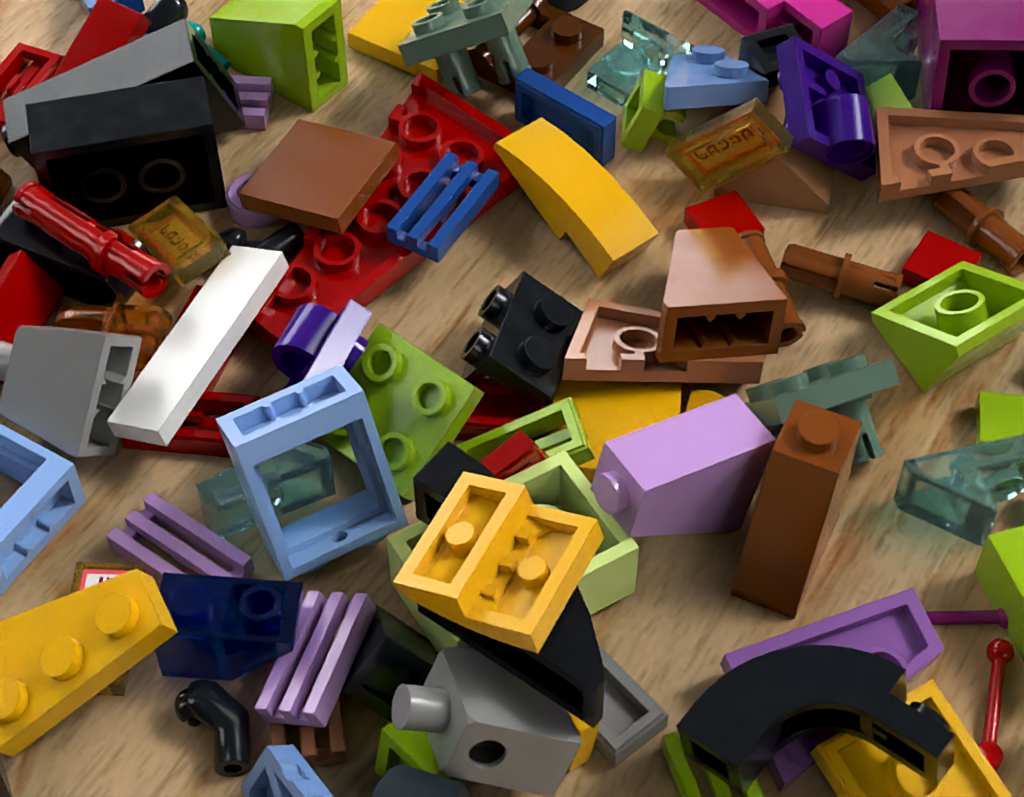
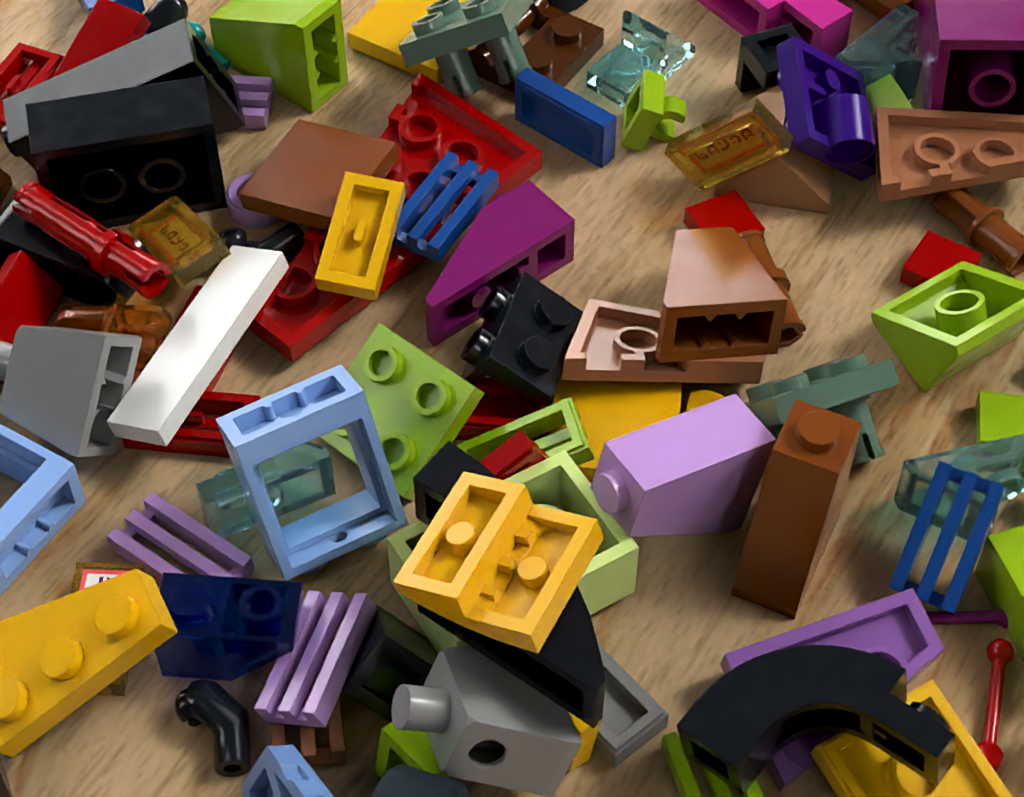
(320, 340): dark purple plate -> none
(360, 236): none -> yellow plate
(508, 236): none -> magenta slope
(576, 196): yellow slope -> none
(711, 80): medium blue wing -> none
(840, 275): dark orange axle -> none
(967, 484): none -> blue tile

